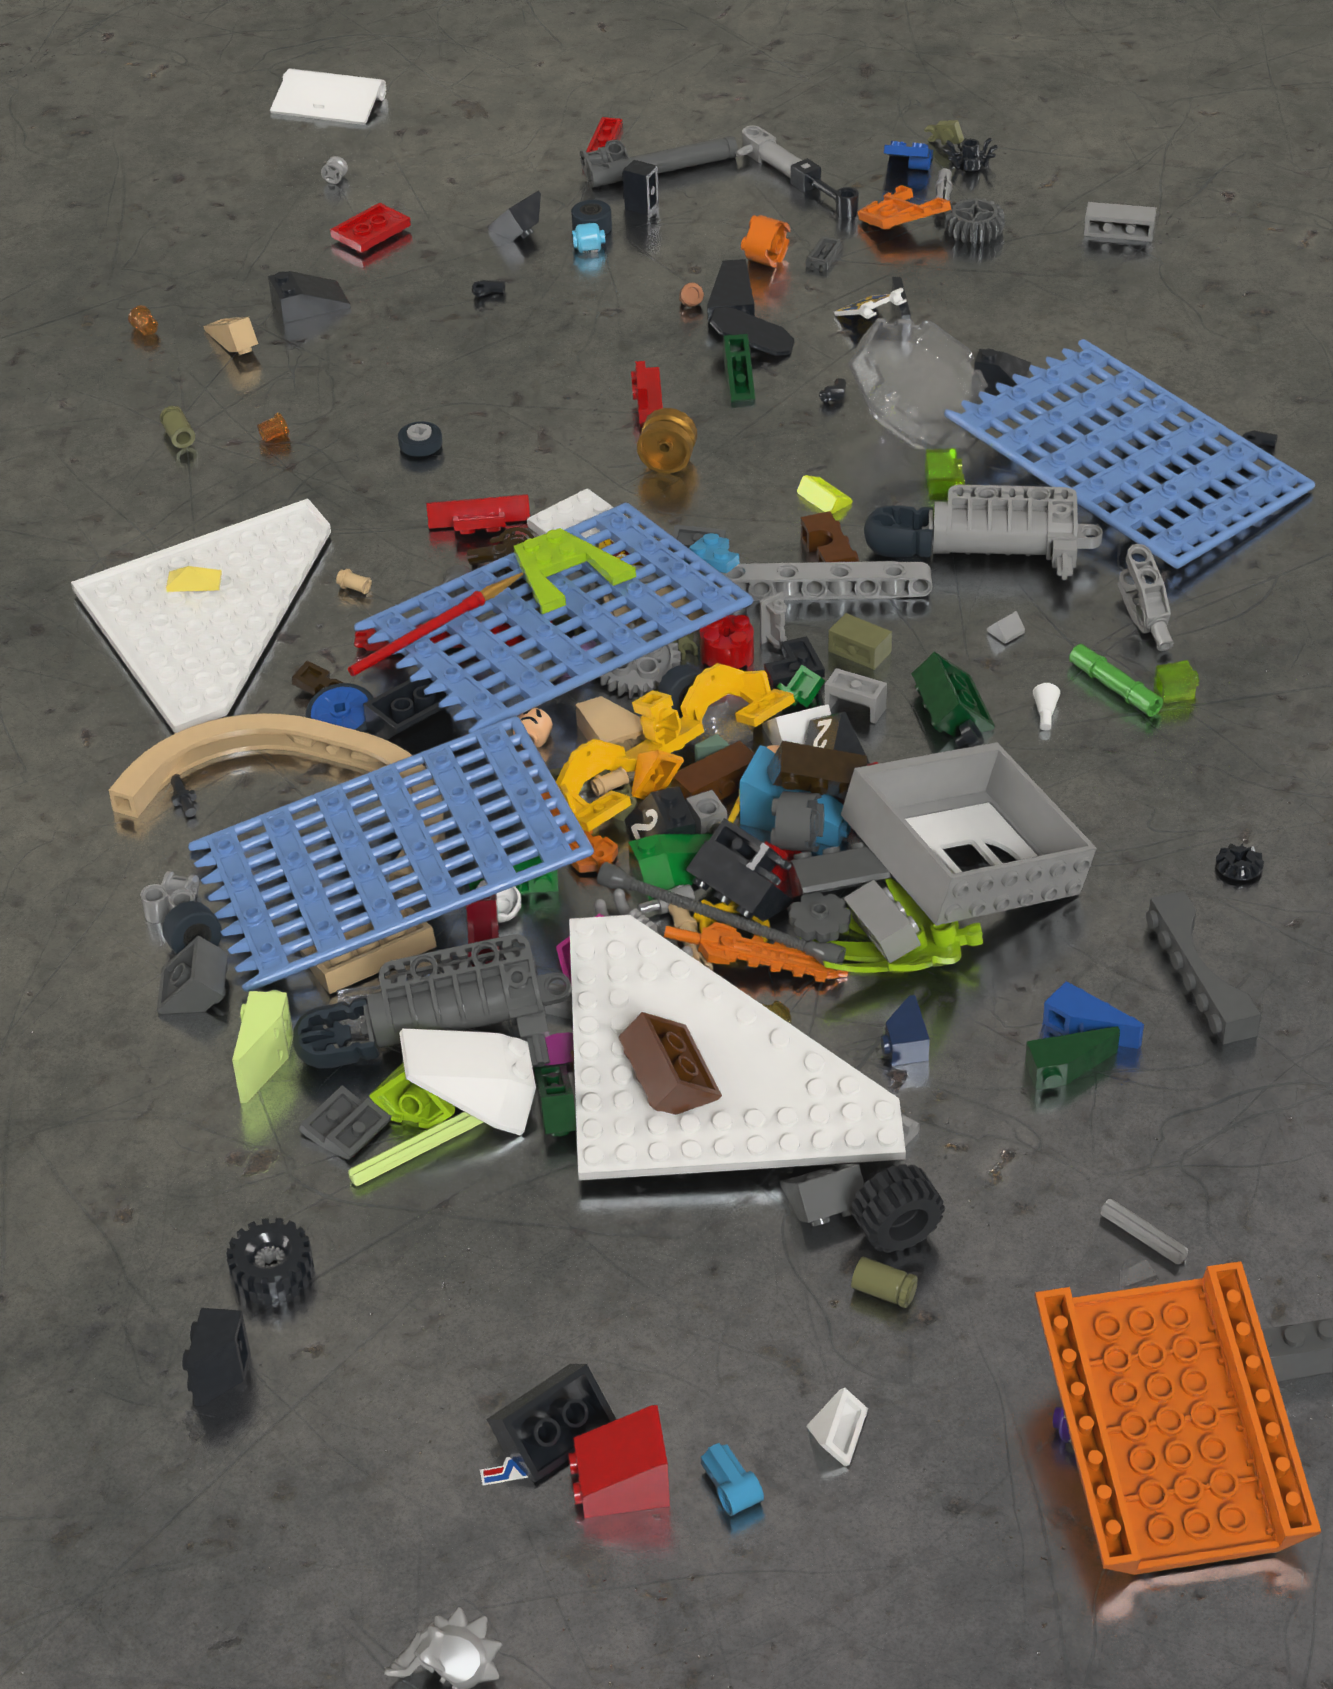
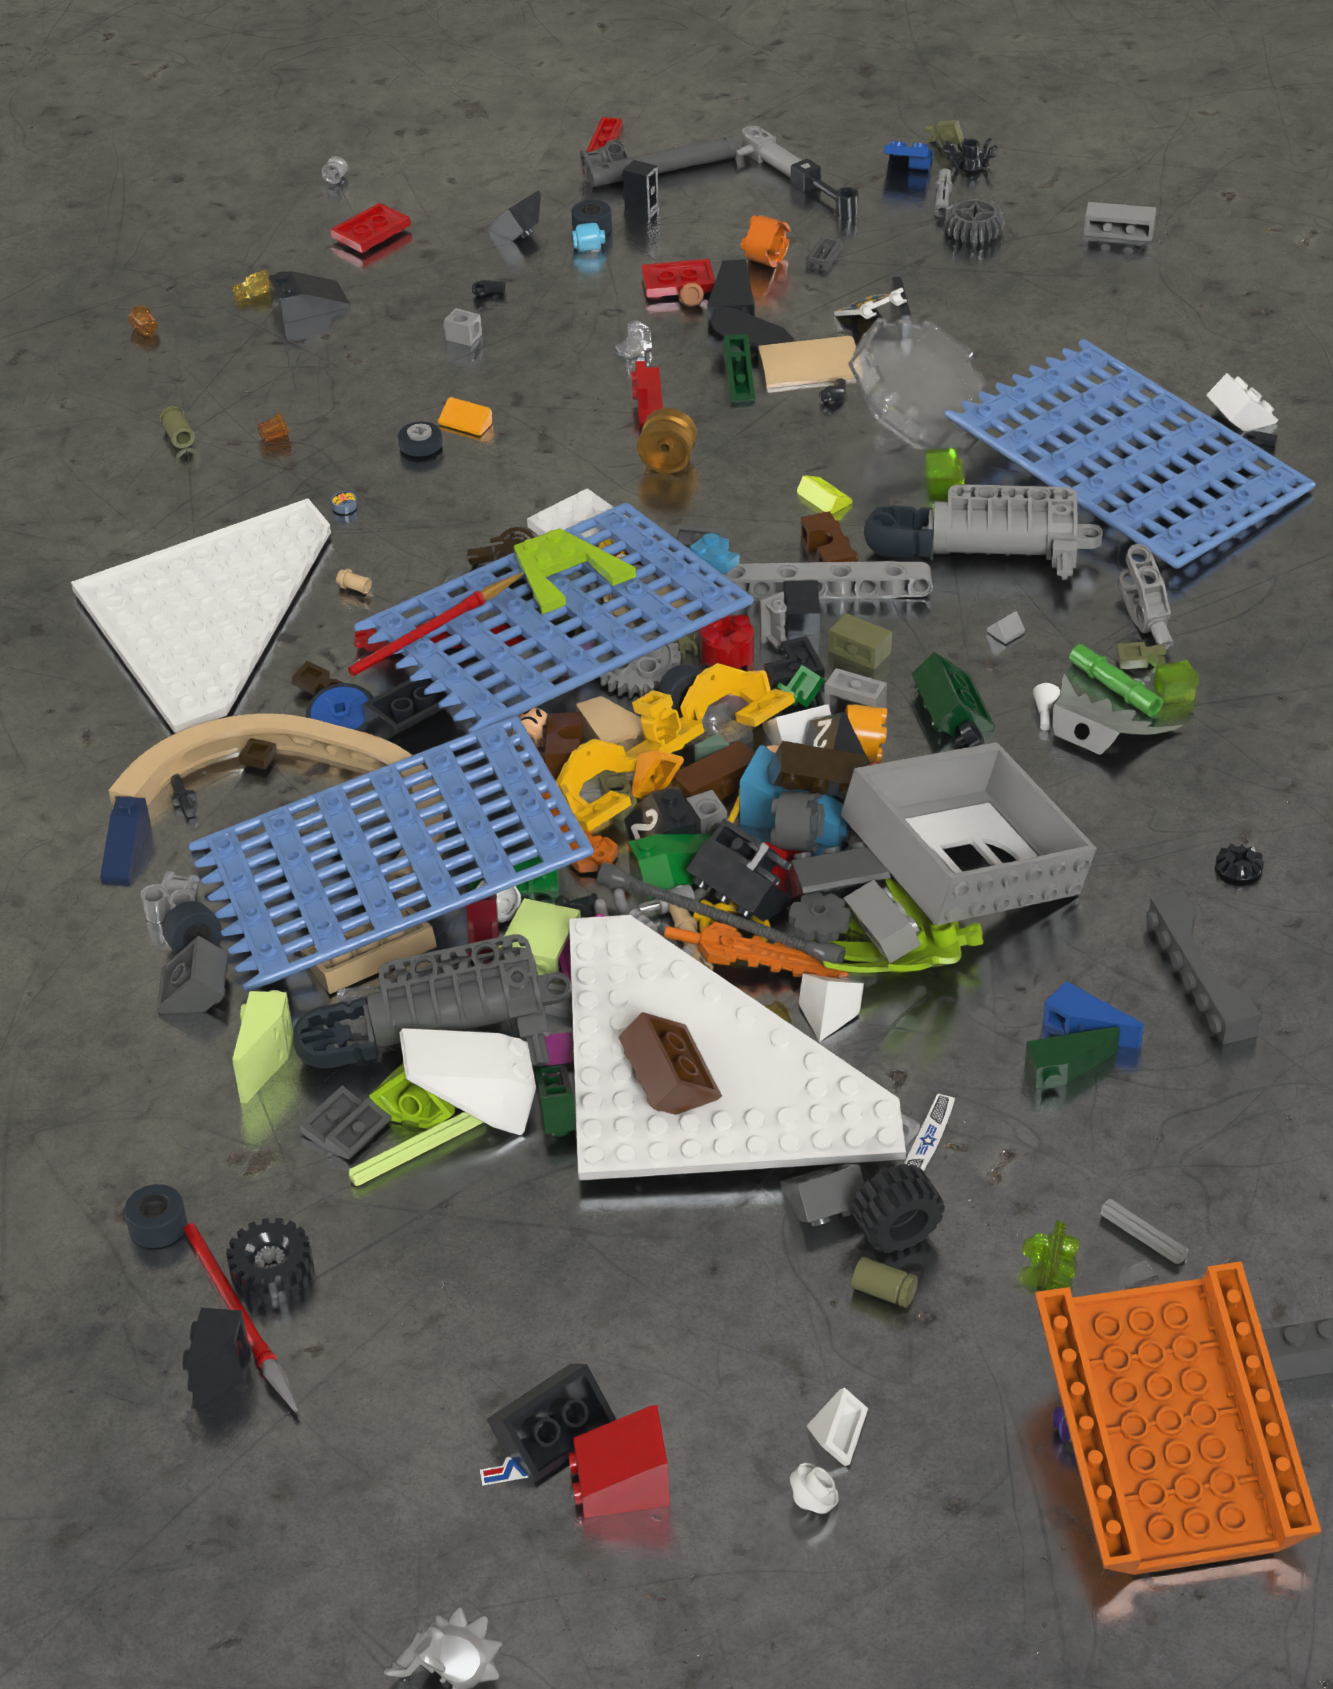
(125, 838): none -> dark blue slope
(155, 1216): none -> black wheel
(193, 579): light yellow slope -> none
(233, 334): tan slope -> none
(256, 284): none -> clear yellow plate
(258, 753): none -> dark brown plate
(263, 1354): none -> red piece
(327, 96): white door -> none
(344, 502): none -> tile
(462, 327): none -> light grey brick
(465, 416): none -> light orange slope
(478, 513): red bracket -> none
(546, 930): none -> yellowish green panel
(561, 737): none -> reddish brown arch
(584, 904): none -> black piece
(609, 781): tan pin -> none
(637, 341): none -> clear panel
(670, 277): none -> red plate
(734, 1485): dark azure piece -> none
(802, 607): none -> black piece
(806, 361): none -> tan slope
(813, 1488): none -> white plate
(829, 1002): none -> white slope
(867, 726): none -> light orange brick
(896, 210): orange wing -> none
(906, 1035): dark blue slope -> none
(930, 1132): none -> white sticker
(1000, 367): black slope -> none
(1048, 1254): none -> clear neon green hips
(1099, 717): none -> light grey piece
(1137, 655): none -> olive plate
(1240, 404): none -> white slope

